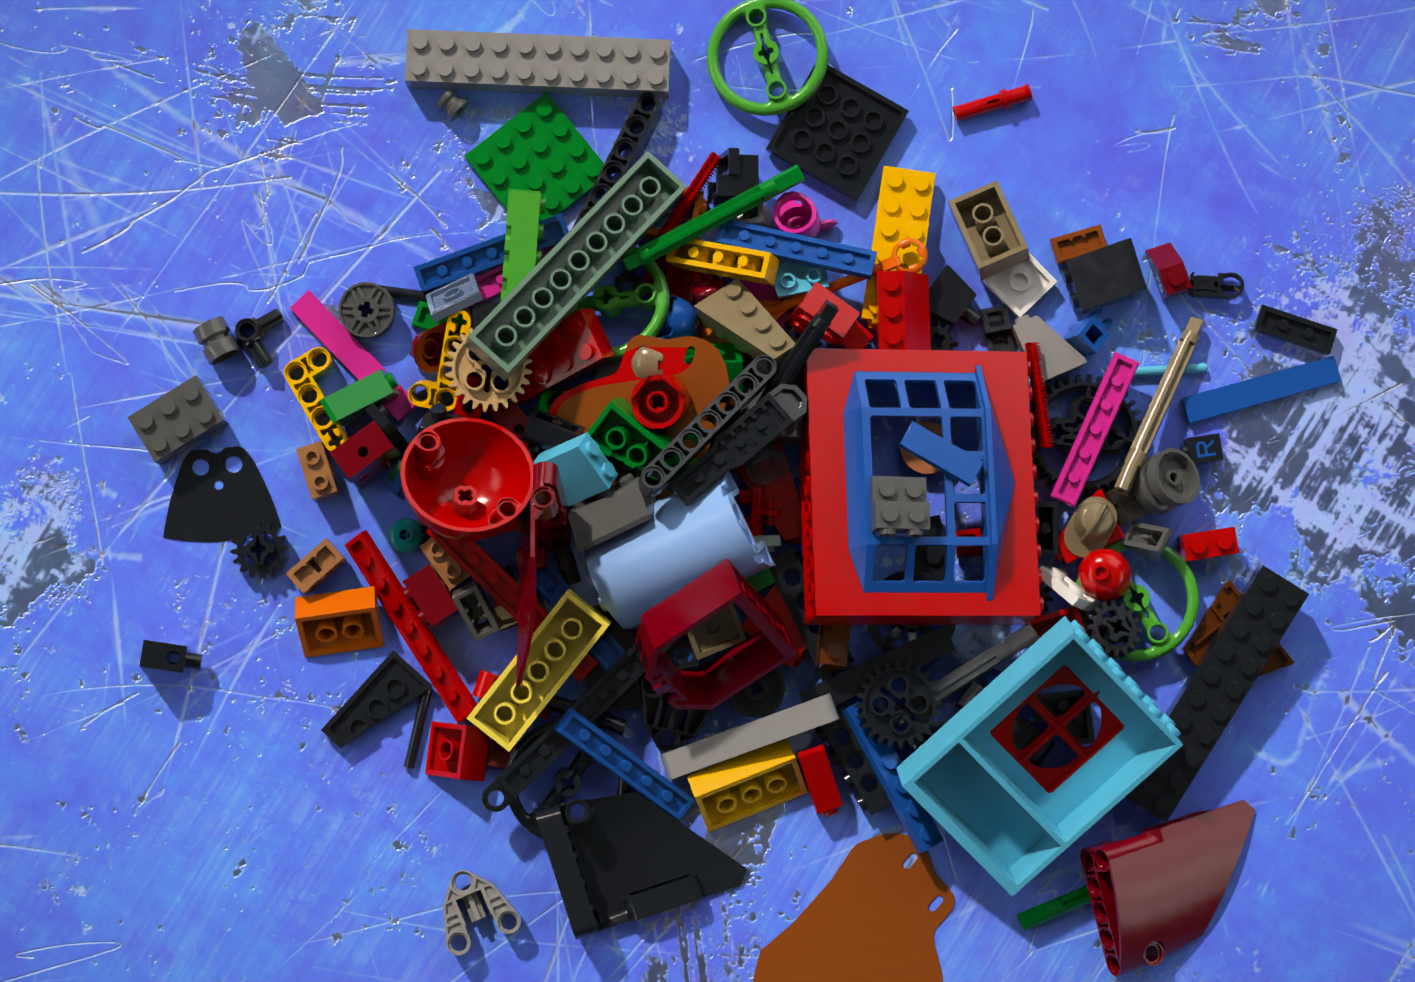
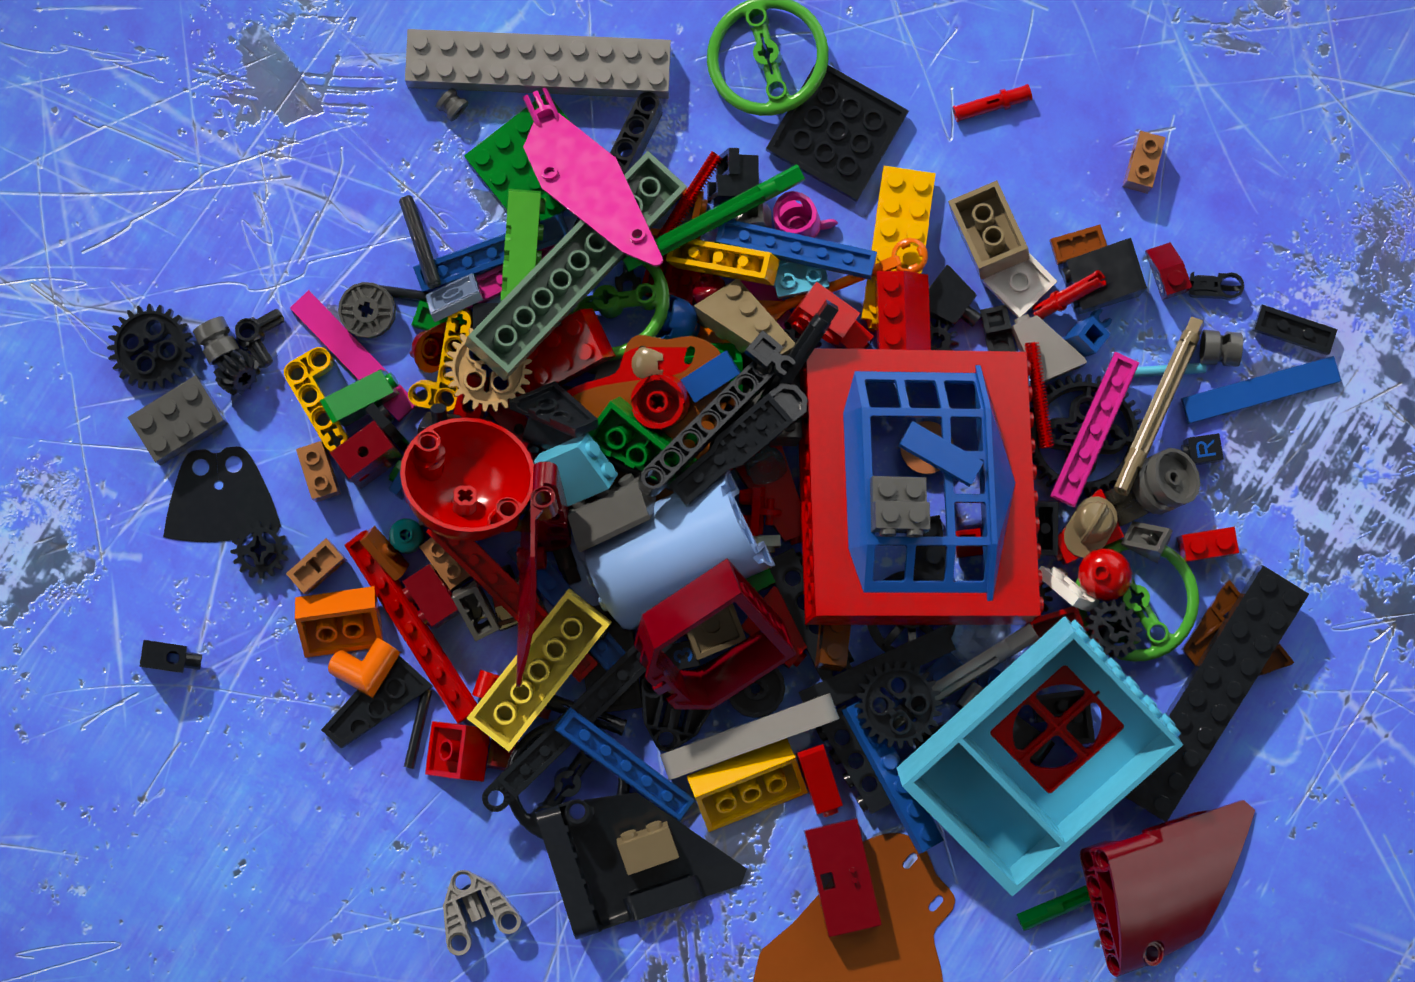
(139, 326): none -> black gear
(237, 372): none -> black gear
(364, 674): none -> orange brick
(384, 553): none -> dark orange plate
(420, 242): none -> black axle
(555, 408): none -> black wing
(586, 180): none -> dark pink wing
(647, 847): none -> dark tan brick
(710, 376): none -> blue tile
(766, 352): none -> black plate
(842, 877): none -> dark red brick
(1059, 300): none -> red pin
(1143, 162): none -> medium nougat brick
(1221, 348): none -> dark grey wheel

